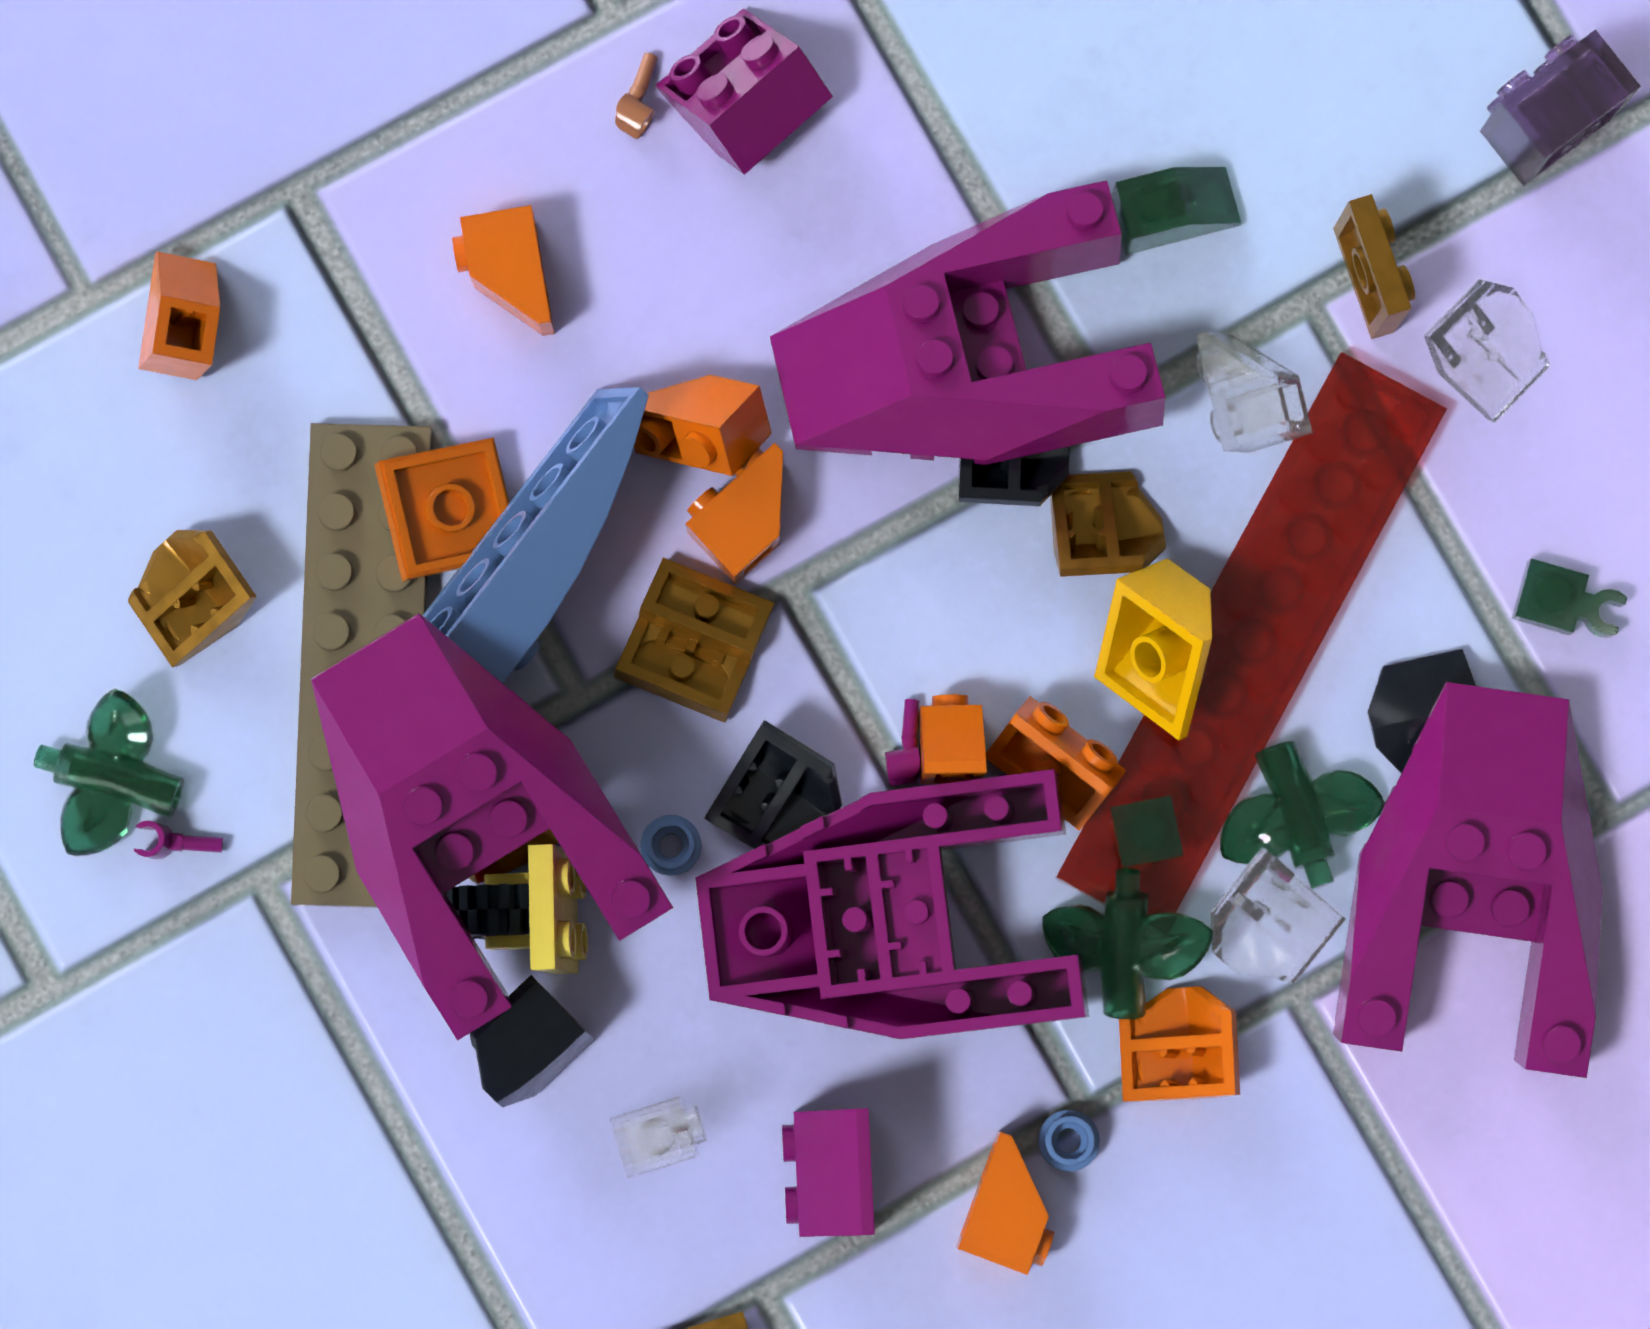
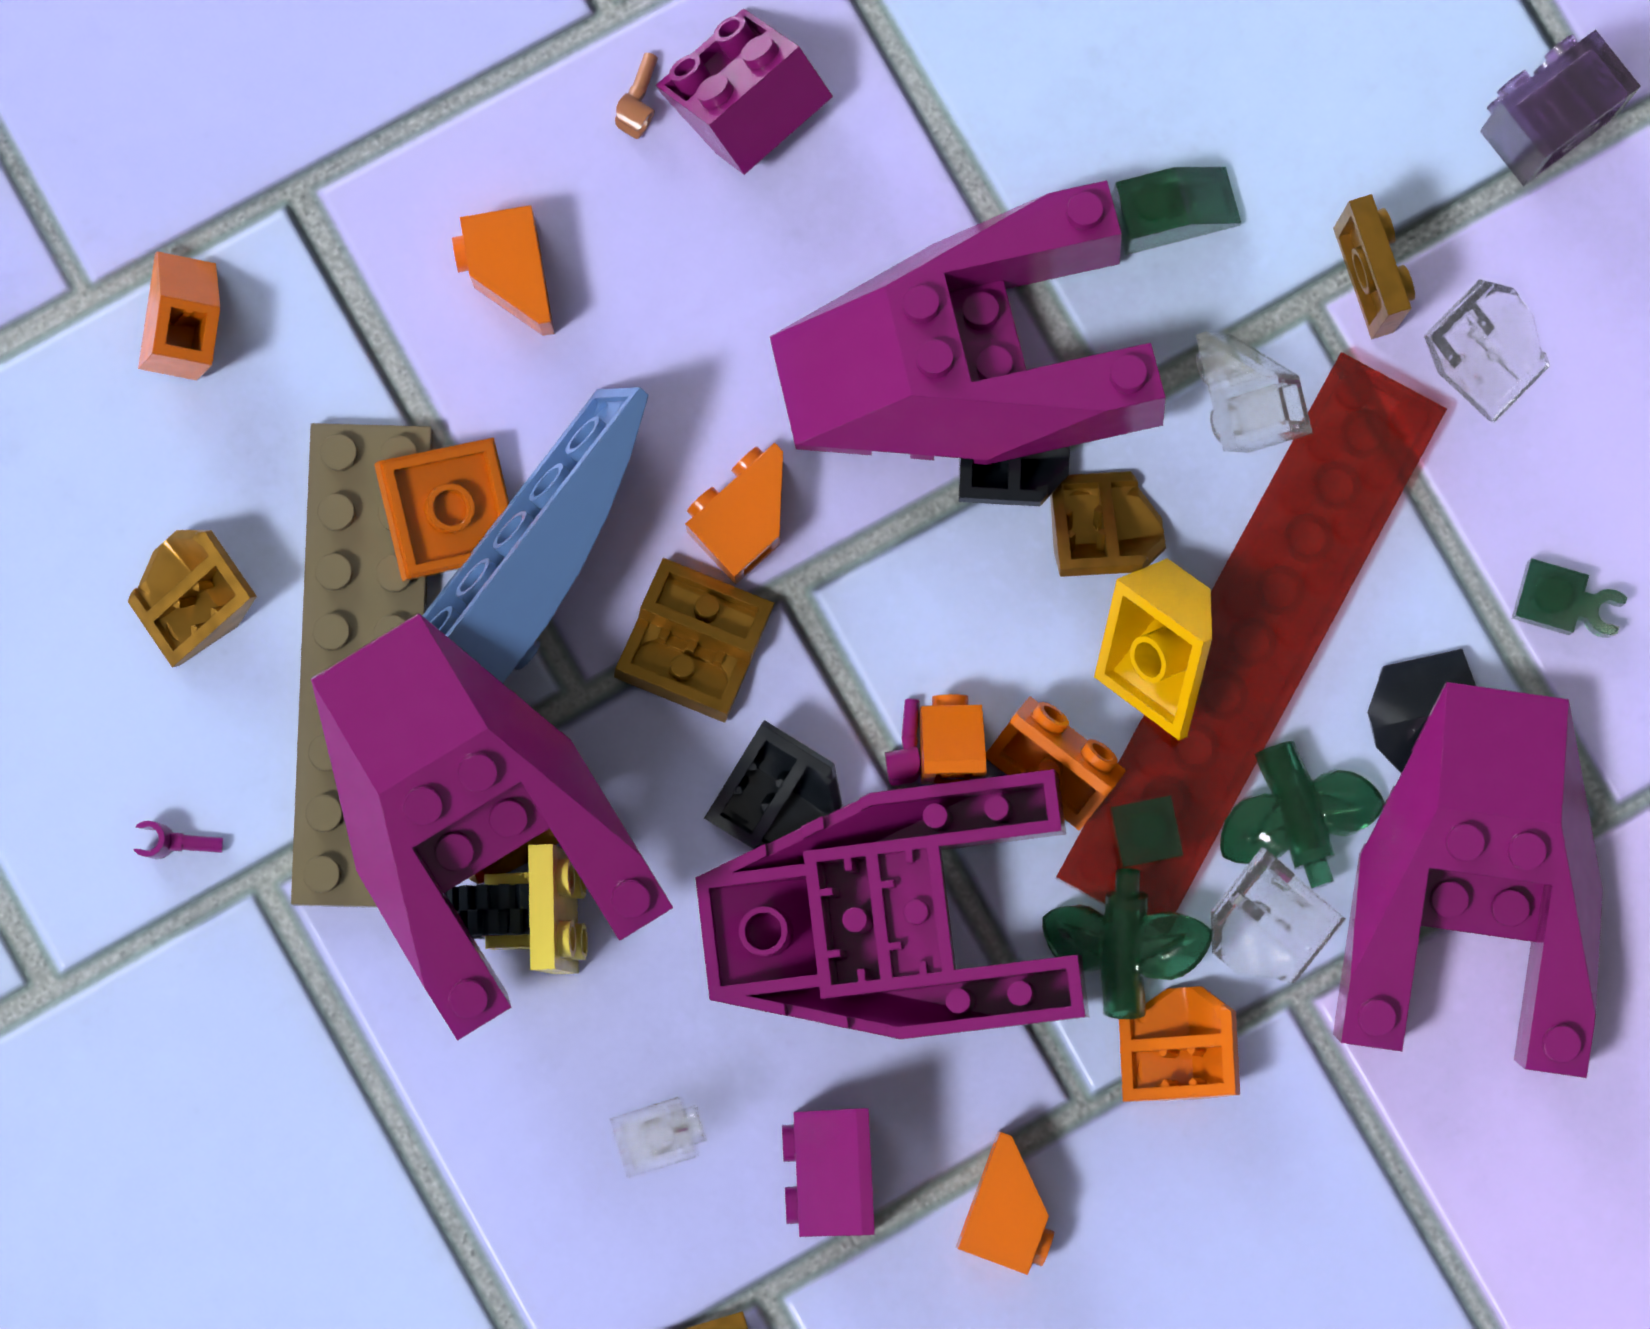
(109, 776): clear green plant -> none
(527, 1044): black slope -> none
(663, 827): medium blue plate -> none
(704, 424): orange slope -> none
(1088, 1137): medium blue plate -> none

